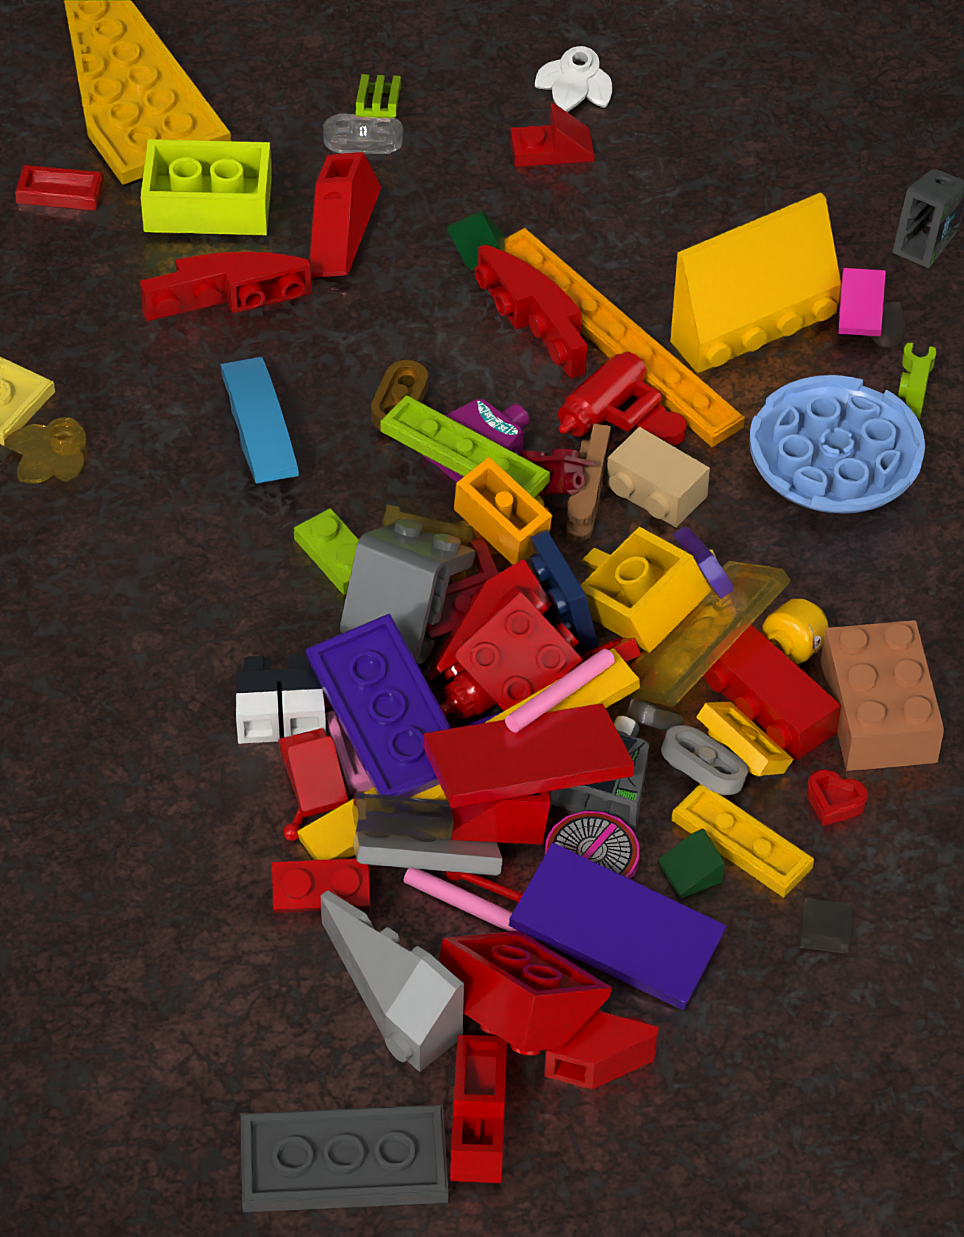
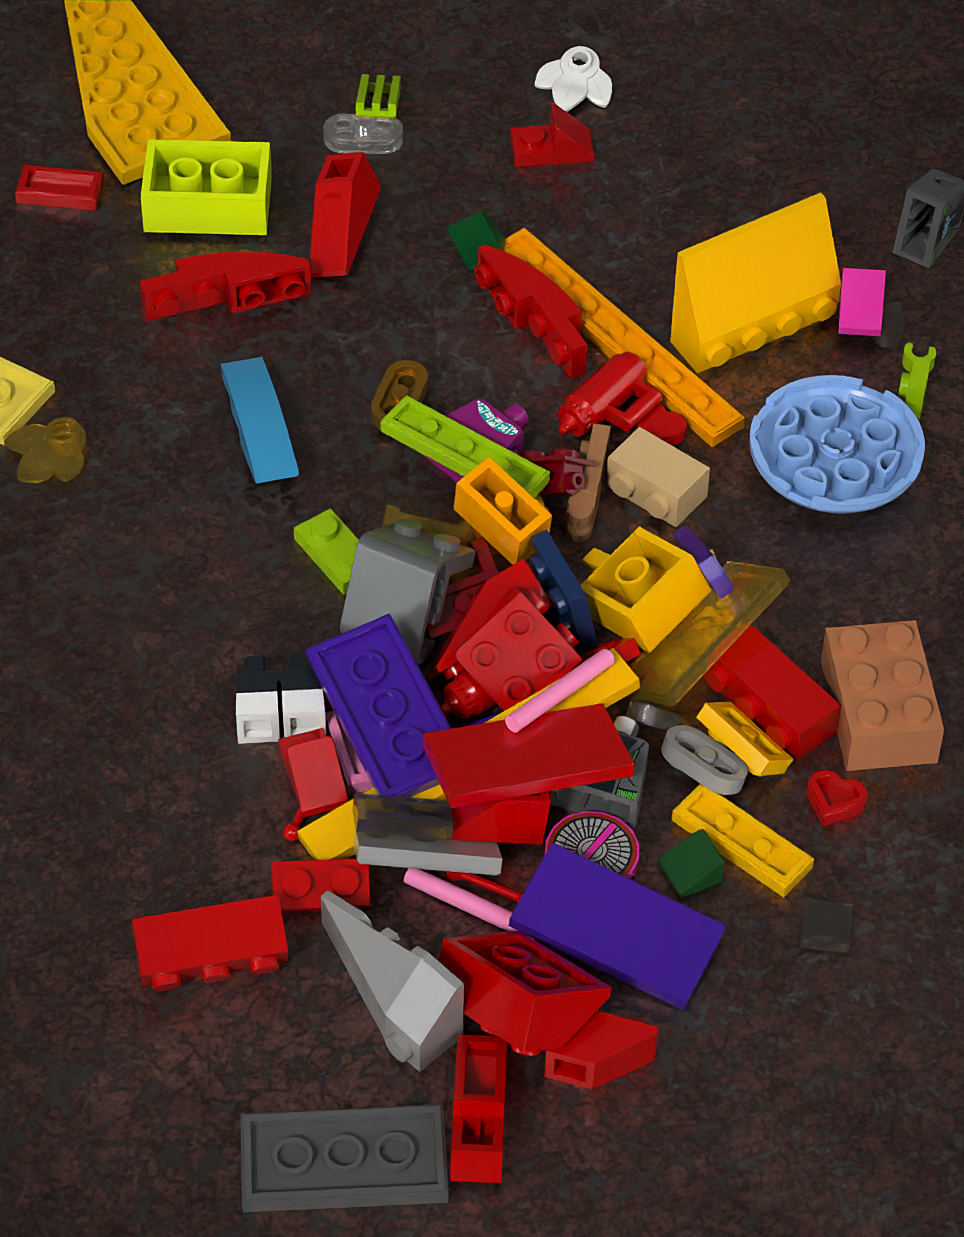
(210, 942): none -> red brick
(796, 629): yellow head -> none

